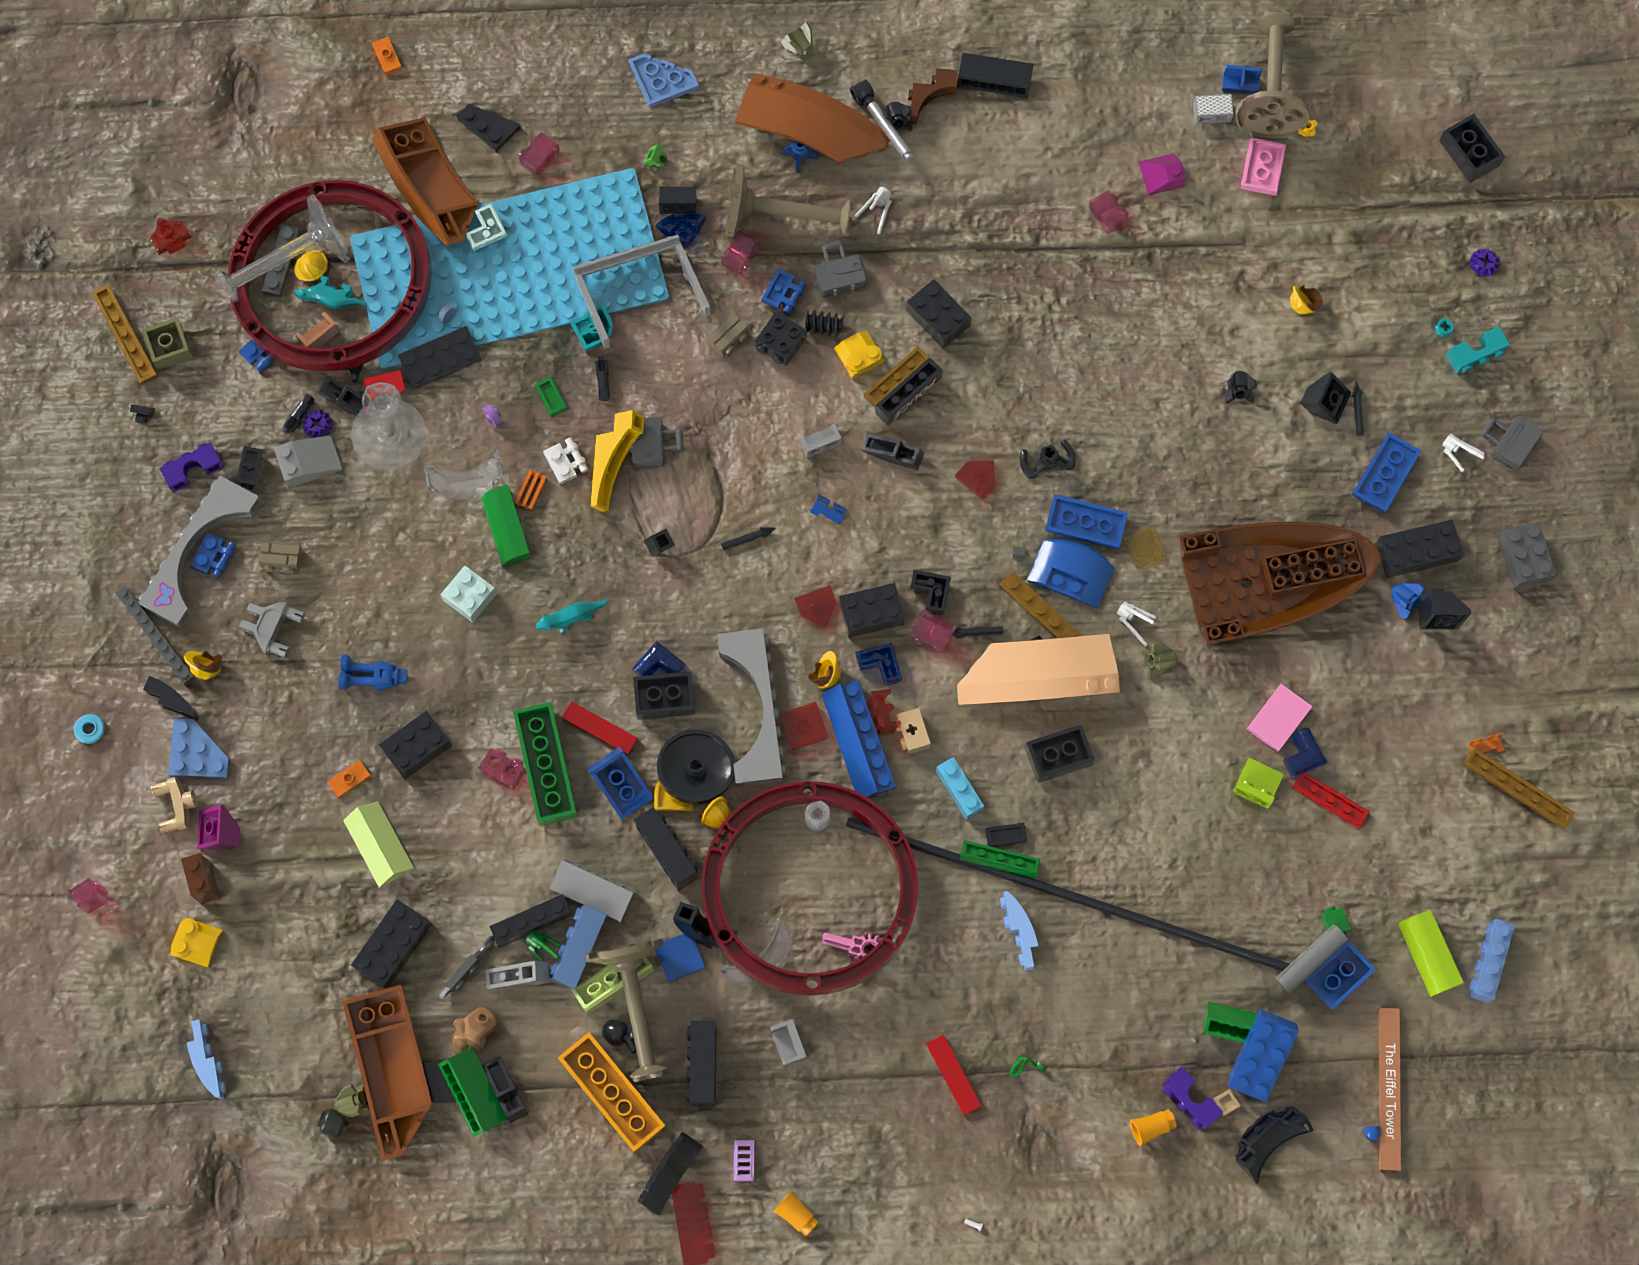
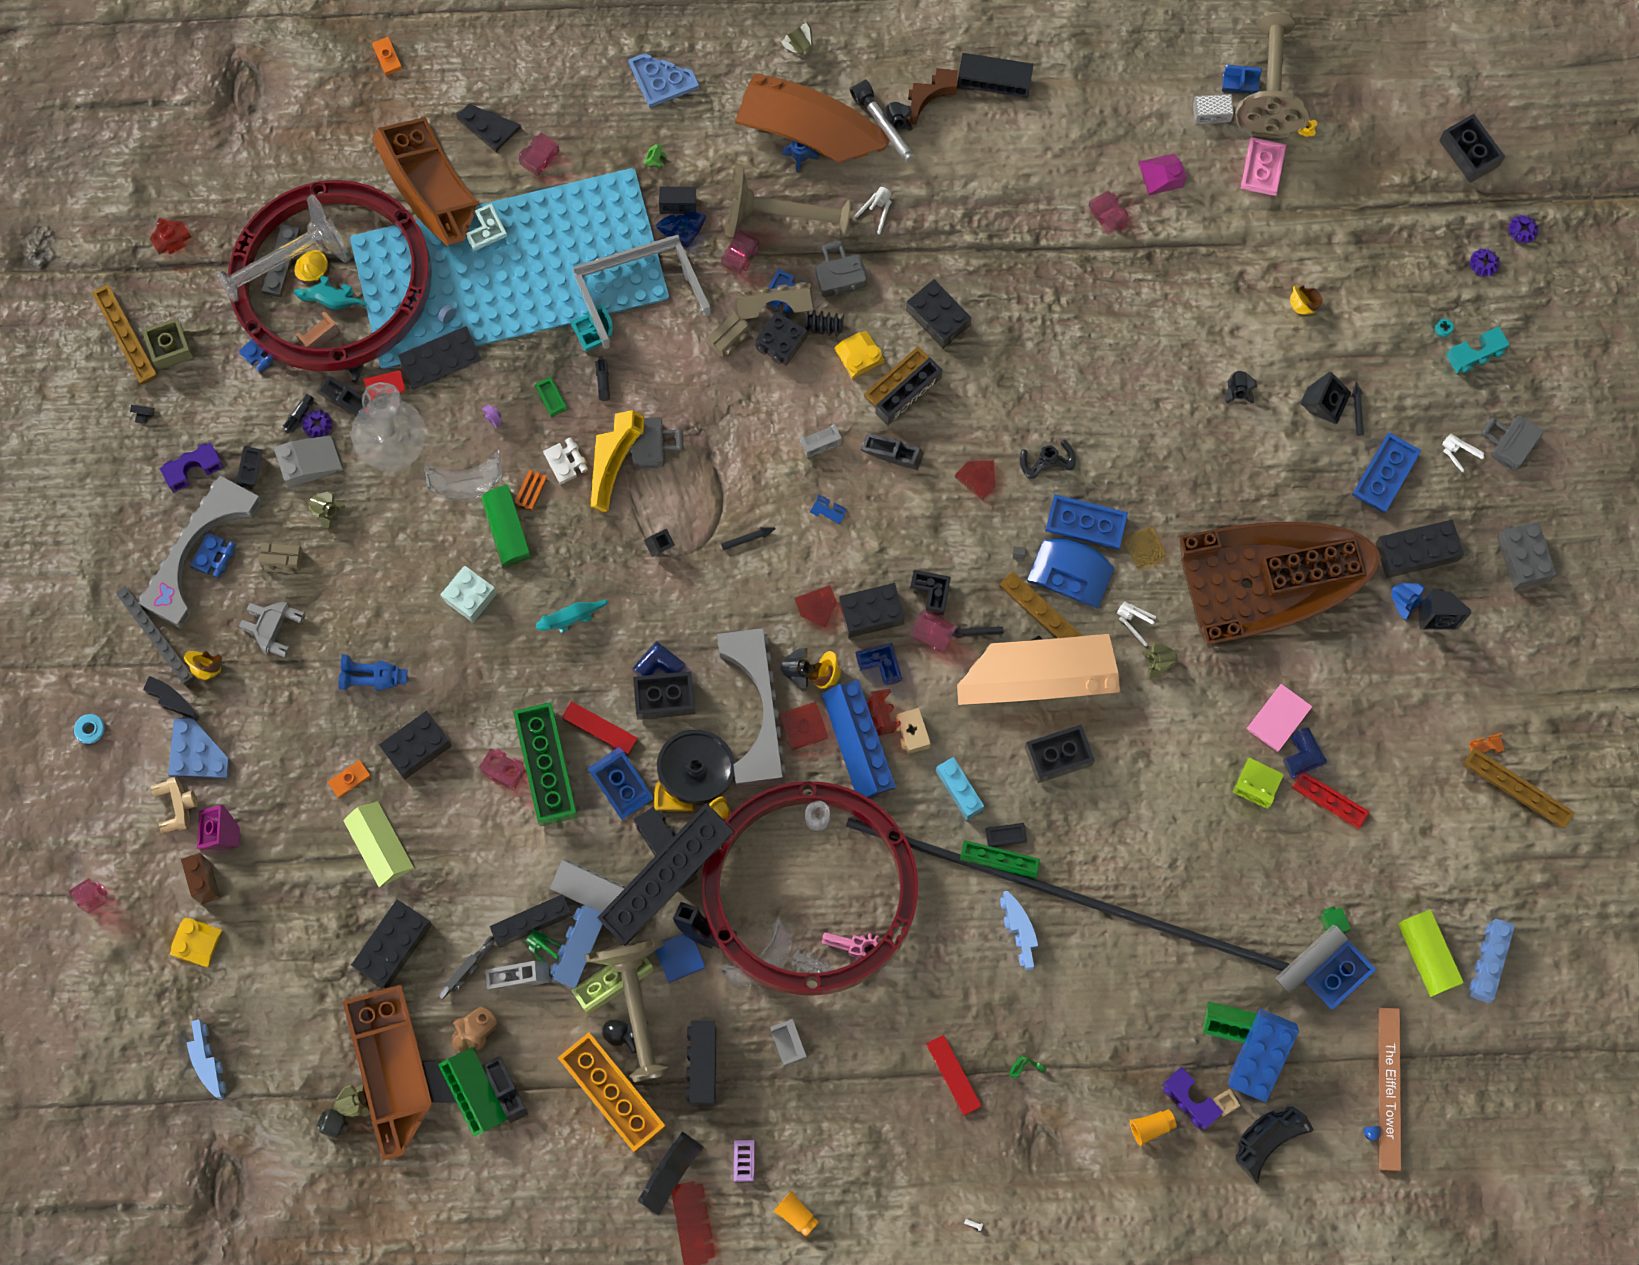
(325, 507): none -> olive brick
(666, 874): none -> black plate
(796, 667): none -> black brick
(797, 296): none -> dark tan arch
(808, 963): none -> clear piece
(1523, 236): none -> dark purple gear

